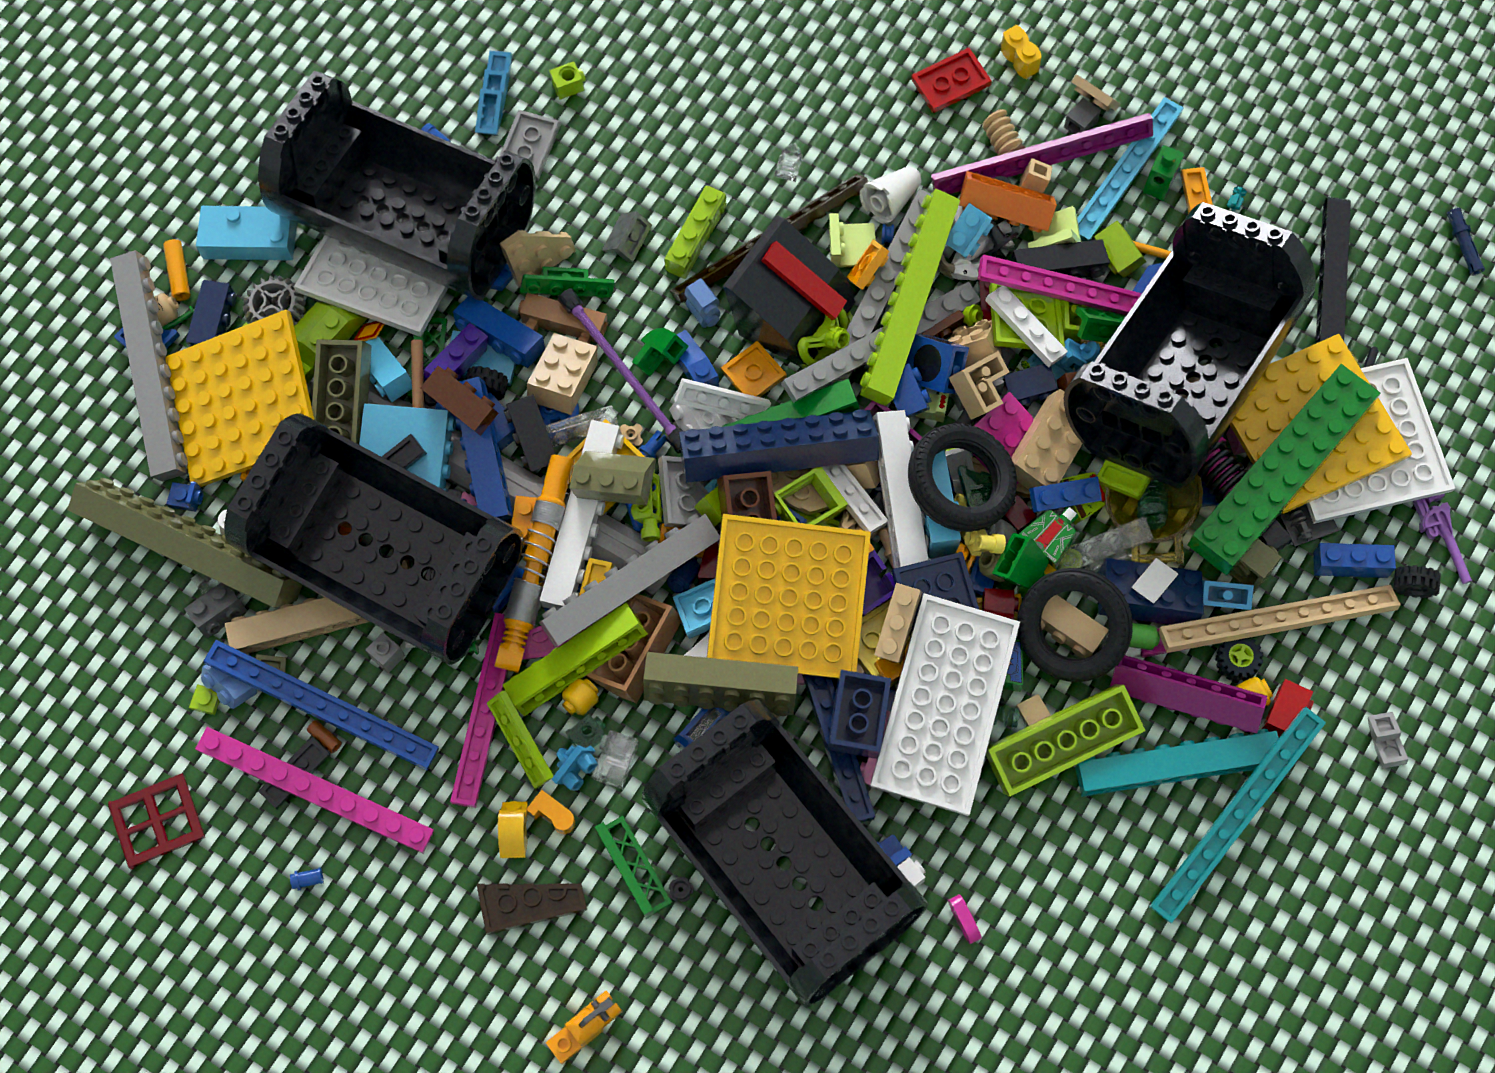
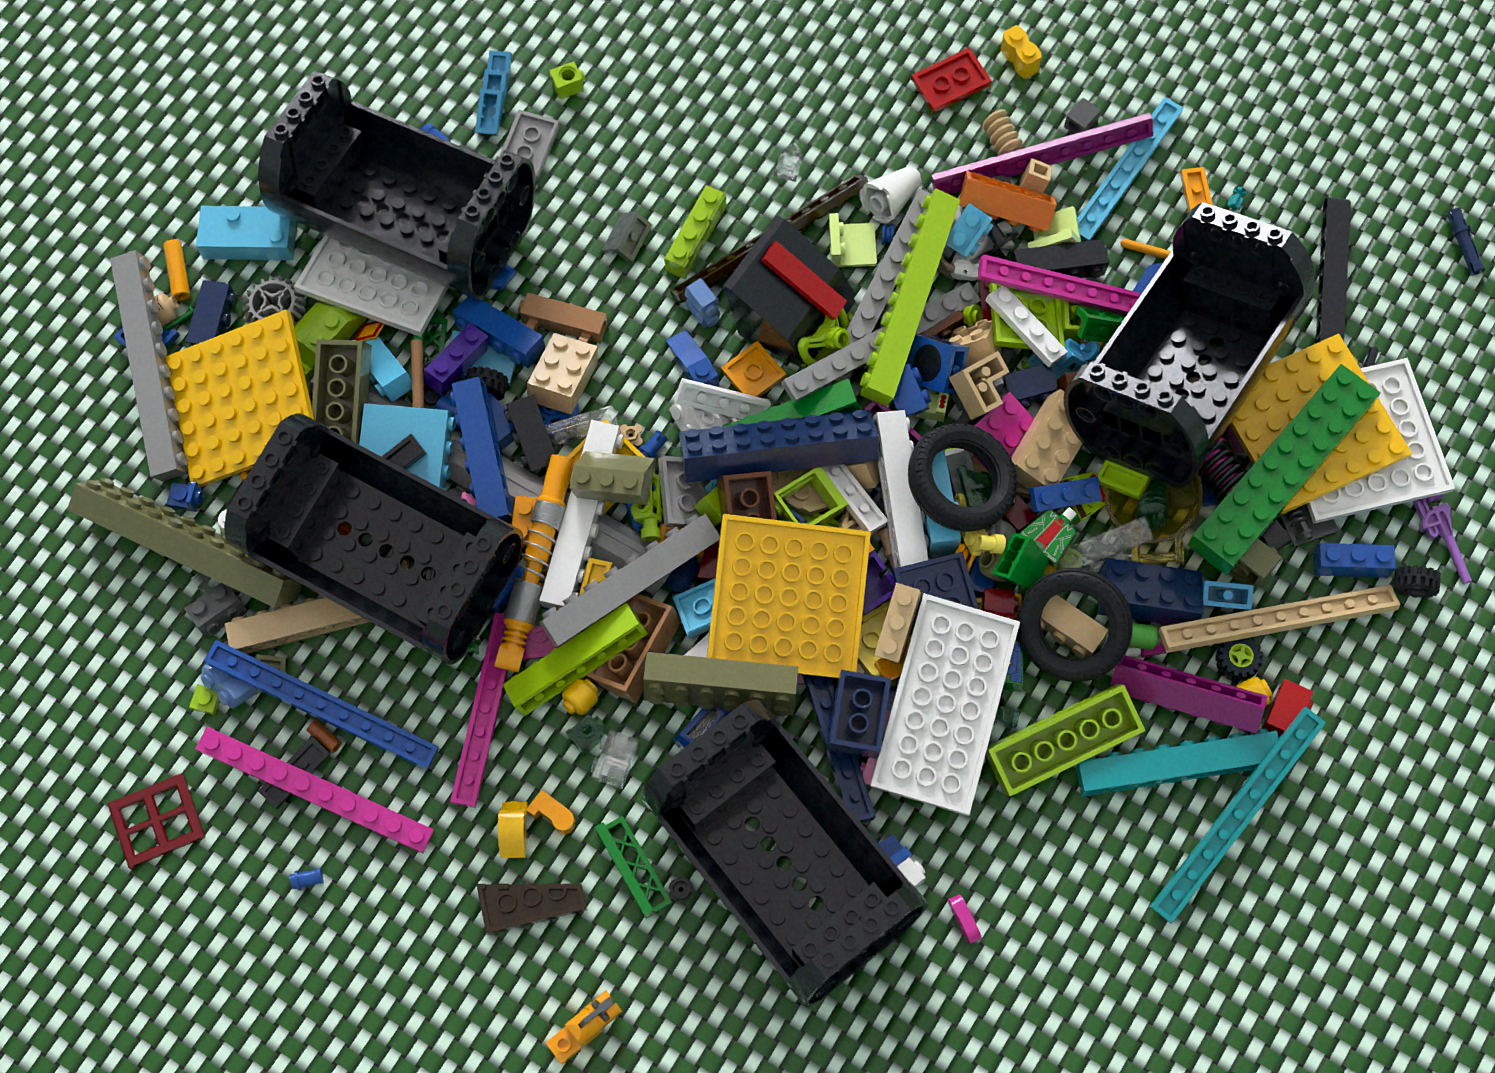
(385, 652): light grey brick -> none
(460, 399): reddish brown brick -> none
(520, 739): lime tile -> none
(530, 251): tan plate -> none
(559, 279): green bracket -> none
(571, 763): dark azure hips -> none
(573, 304): medium lavender hose -> none
(659, 345): green brick -> none
(873, 258): light orange plate -> none
(1033, 710): tan tile -> none
(1089, 90): tan plate -> none
(1121, 249): lime brick -> none
(1155, 580): white sticker -> none
(1167, 167): green torso -> none
(1387, 740): light grey slope -> none

